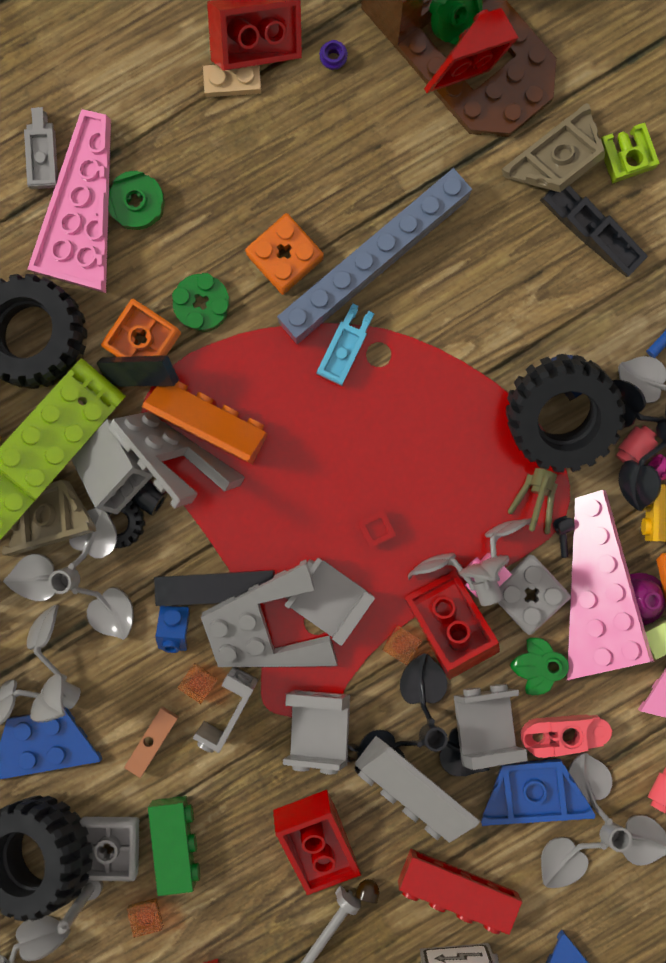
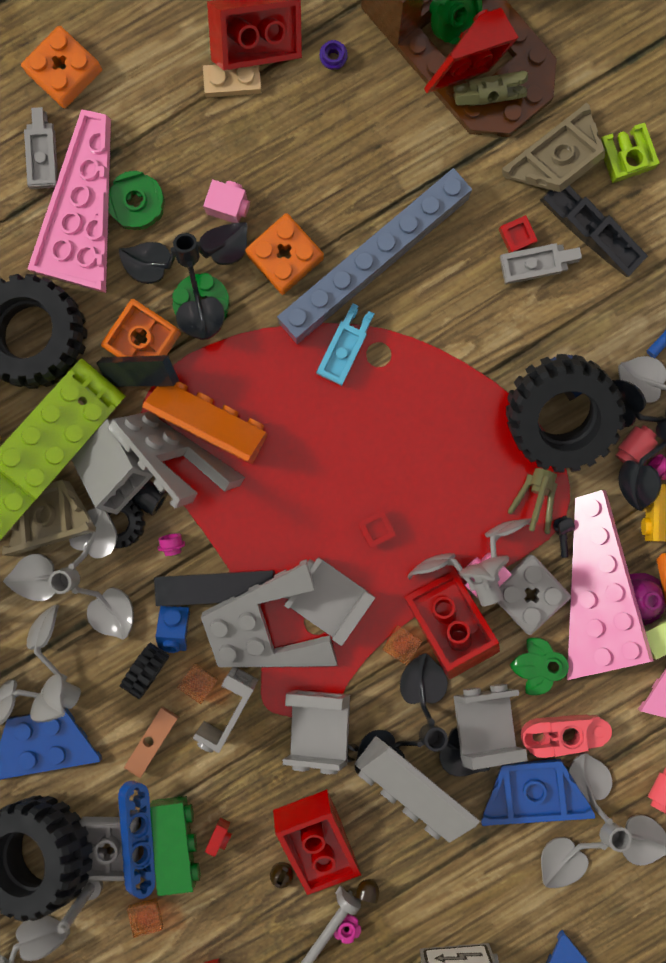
(60, 49): none -> orange brick
(131, 841): none -> blue beam
(144, 670): none -> black tyre
(149, 259): none -> black plant
(171, 544): none -> dark pink plate
(219, 837): none -> red plate
(226, 201): none -> bright pink brick
(275, 874): none -> dark brown hinge
(354, 930): none -> dark pink plate
(459, 892): red brick -> none
(491, 89): none -> olive hinge
(518, 234): none -> red plate
(537, 262): none -> light grey hinge

